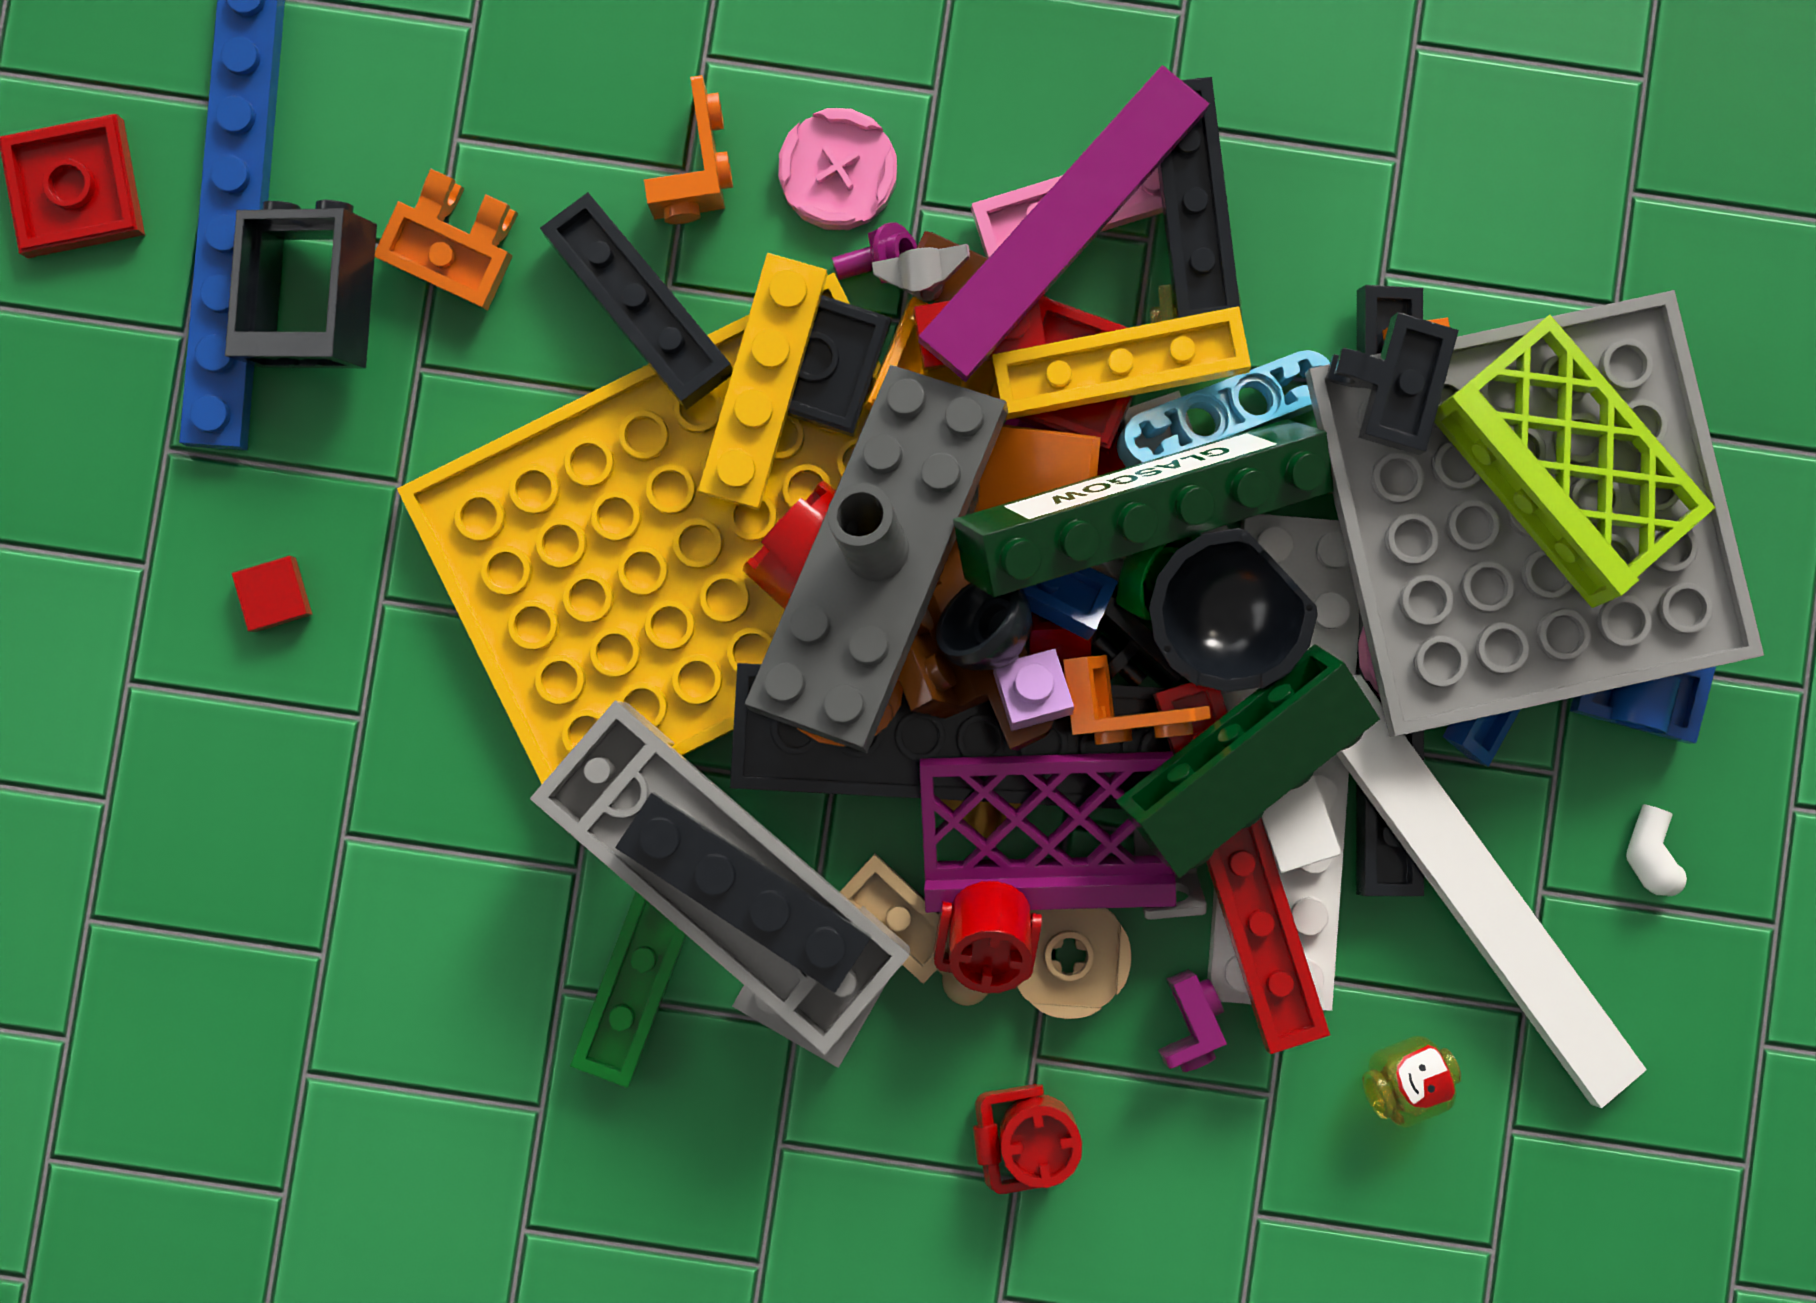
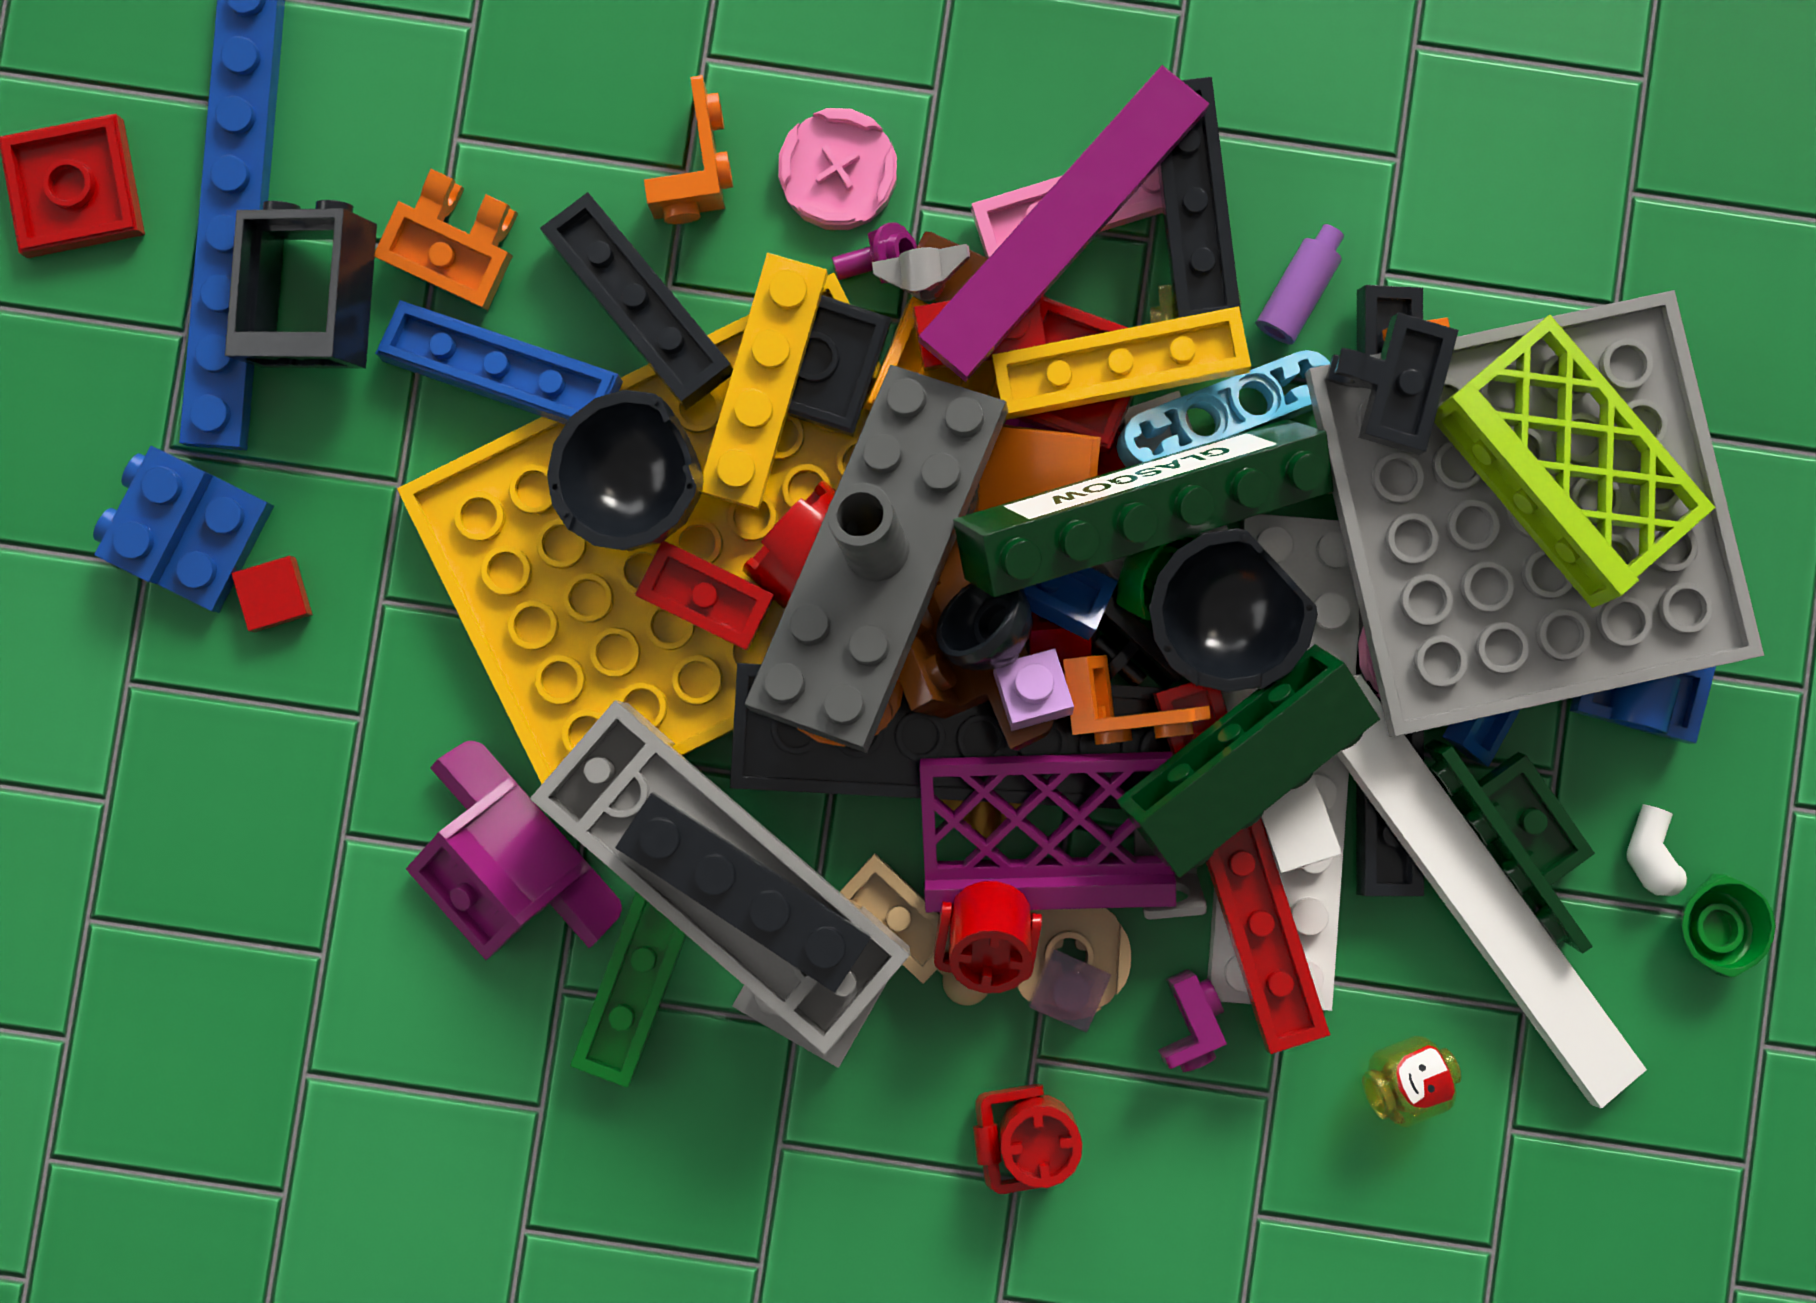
(181, 528): none -> blue plate
(492, 364): none -> blue tile
(505, 860): none -> magenta plate
(624, 472): none -> black cylinder
(705, 595): none -> red plate
(1069, 990): none -> plate
(1301, 286): none -> medium lavender cylinder
(1526, 827): none -> dark green bracket
(1727, 925): none -> green hat

